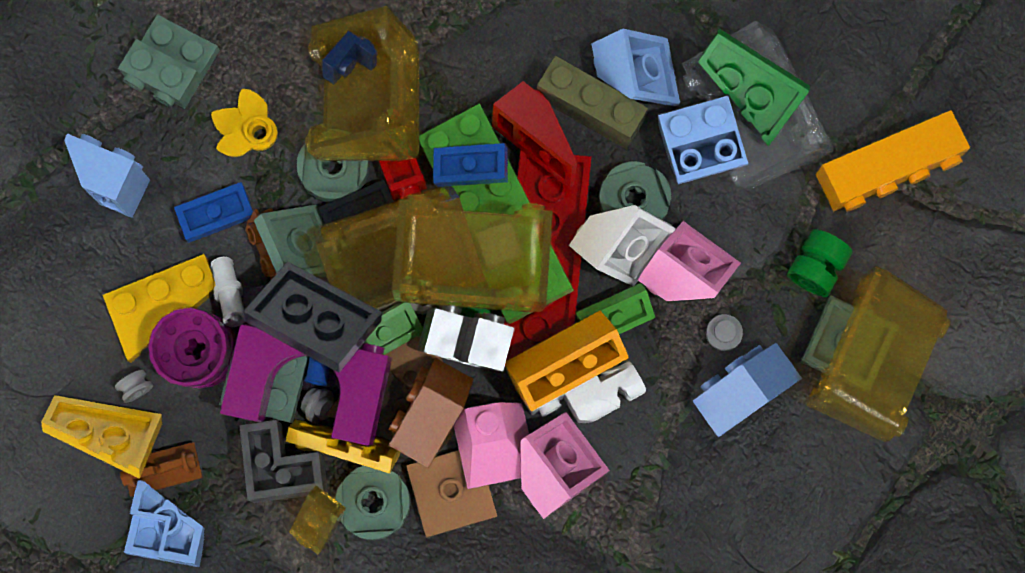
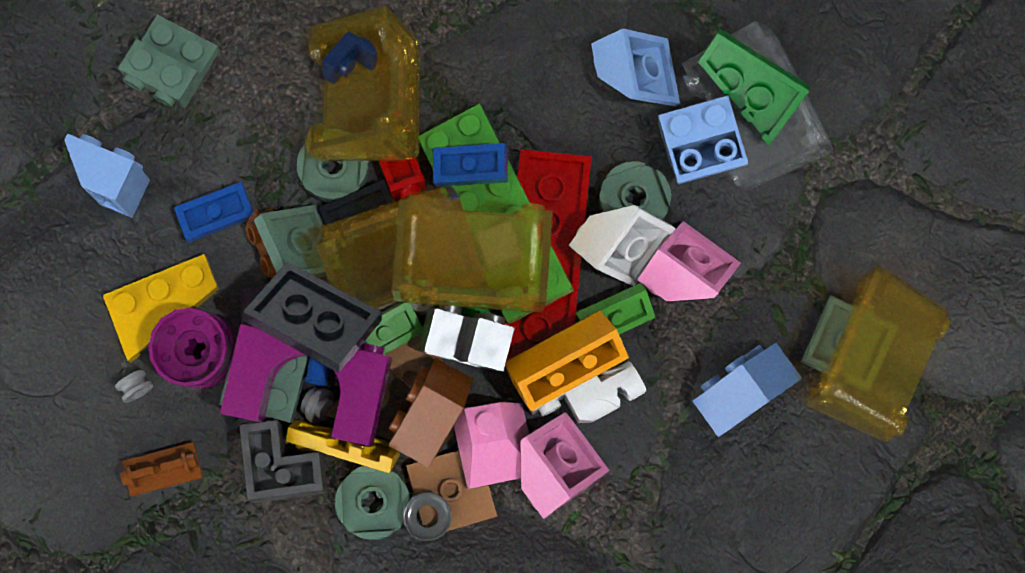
(104, 431): yellow wing -> none
(162, 530): light blue slope -> none
(228, 291): white pin -> none
(241, 123): yellow plate -> none
(317, 520): clear yellow plate -> none
(415, 528): none -> dark grey piece
(532, 126): red slope -> none
(592, 102): olive brick -> none
(724, 332): light grey plate -> none
(821, 259): green wheel -> none
(893, 161): light orange brick -> none

